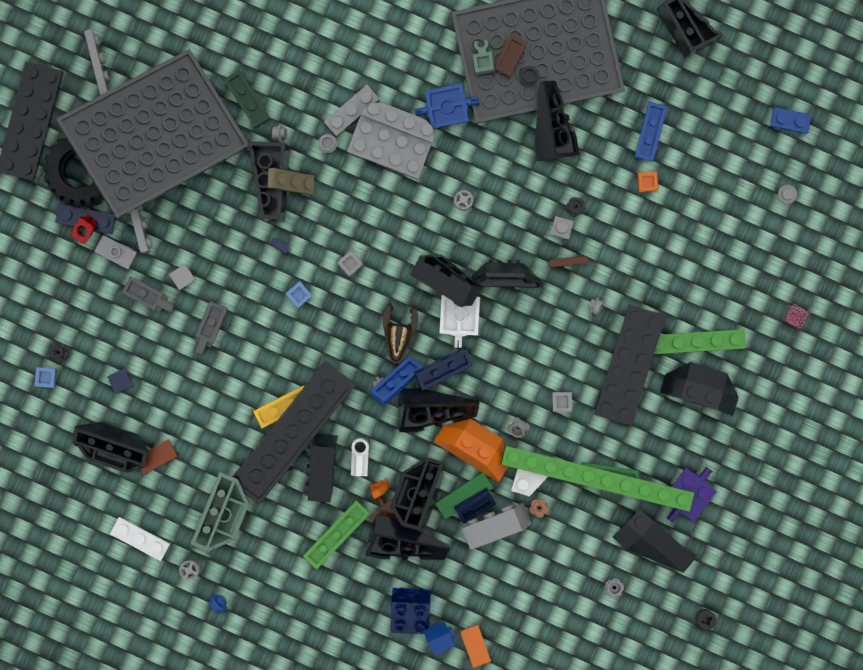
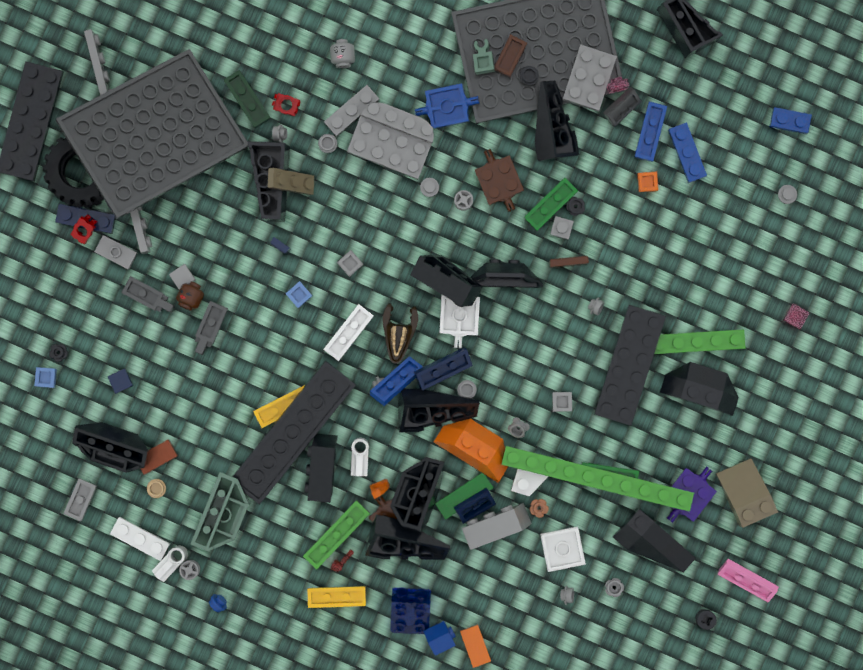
(80, 499): none -> light grey plate
(156, 488): none -> tan plate
(169, 563): none -> white piece
(190, 296): none -> reddish brown head
(280, 98): none -> red piece
(336, 596): none -> yellow plate
(337, 566): none -> clear red hand
(342, 53): none -> light grey head
(348, 332): none -> white plate
(429, 187): none -> light grey plate
(467, 389): none -> light grey plate
(499, 180): none -> reddish brown plate
(551, 204): none -> green plate
(562, 549): none -> white tile
(567, 595): none -> light grey plate
(589, 78): none -> light grey plate
(617, 84): none -> clear pink plate
(622, 106): none -> dark grey plate
(687, 152): none -> blue plate
(746, 493): none -> dark tan slope
(748, 580): none -> bright pink plate

